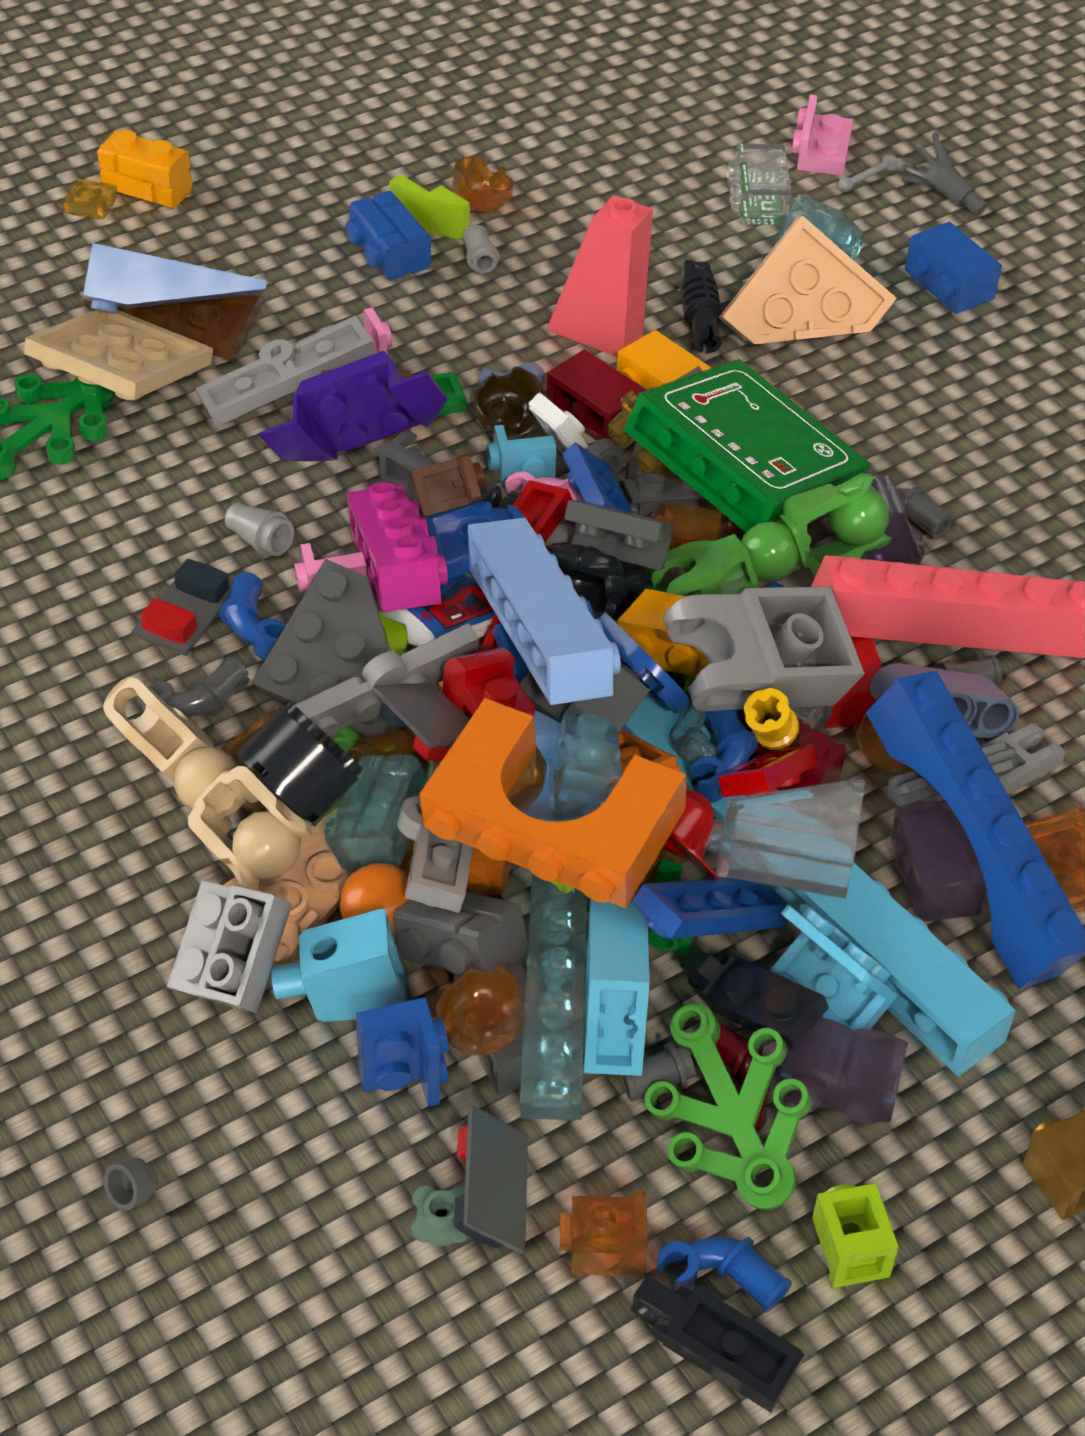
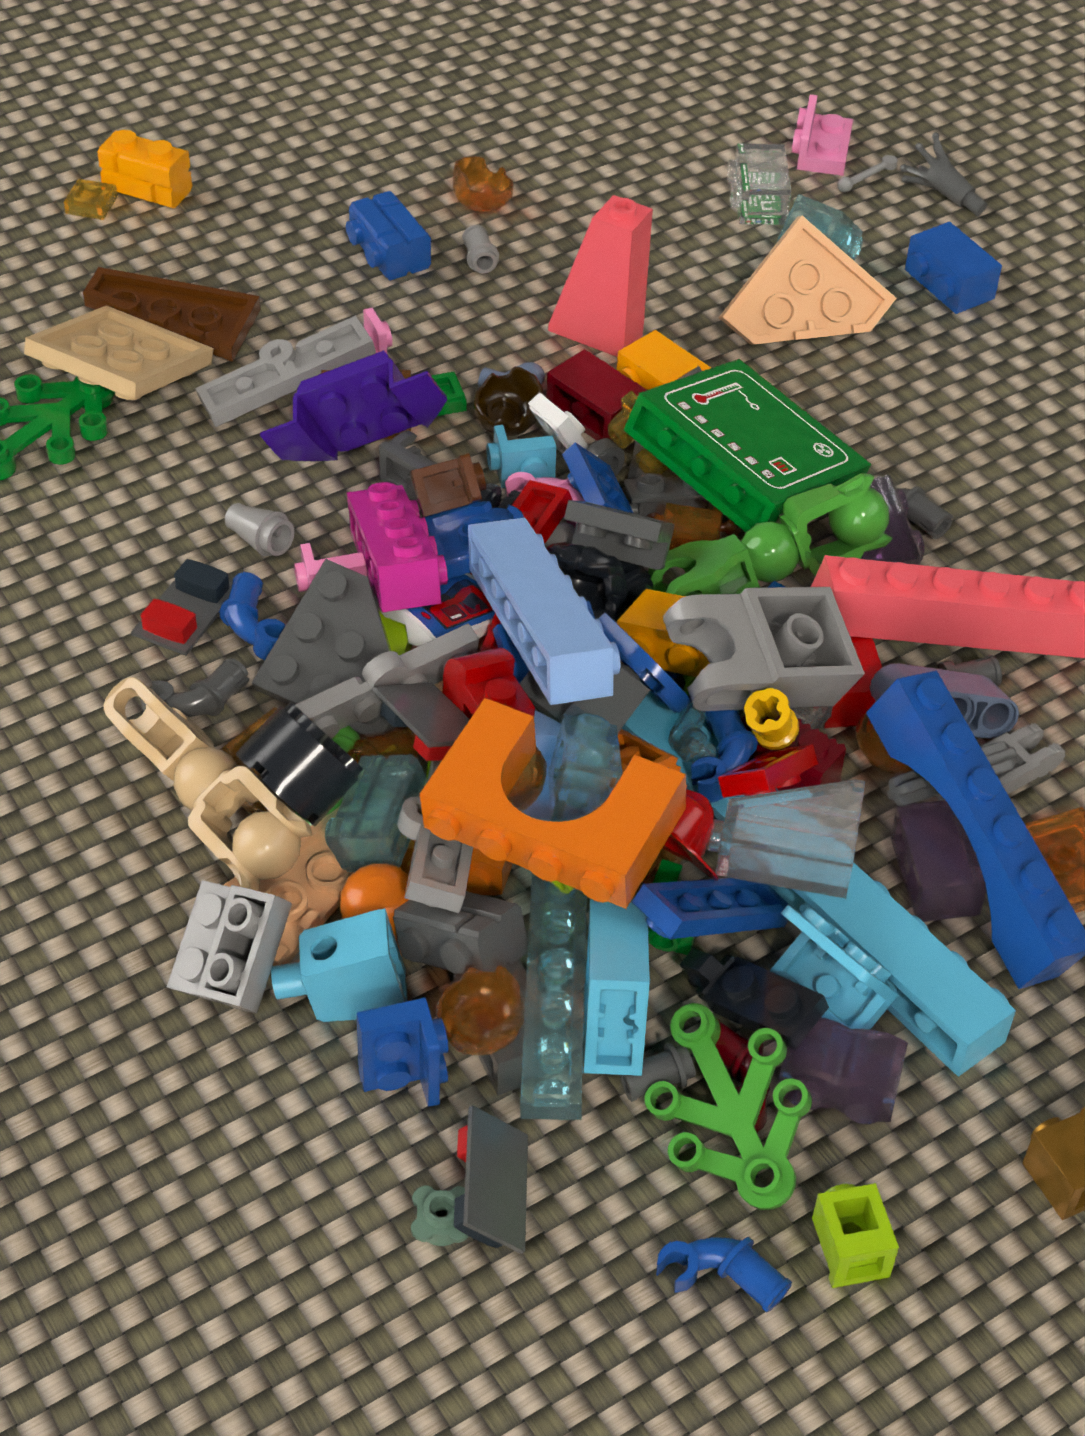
(130, 1183): dark grey hinge -> none
(143, 280): wedge -> none
(436, 211): lime slope -> none
(606, 1235): clear orange brick -> none
(701, 304): black hinge -> none
(719, 1340): black hinge -> none

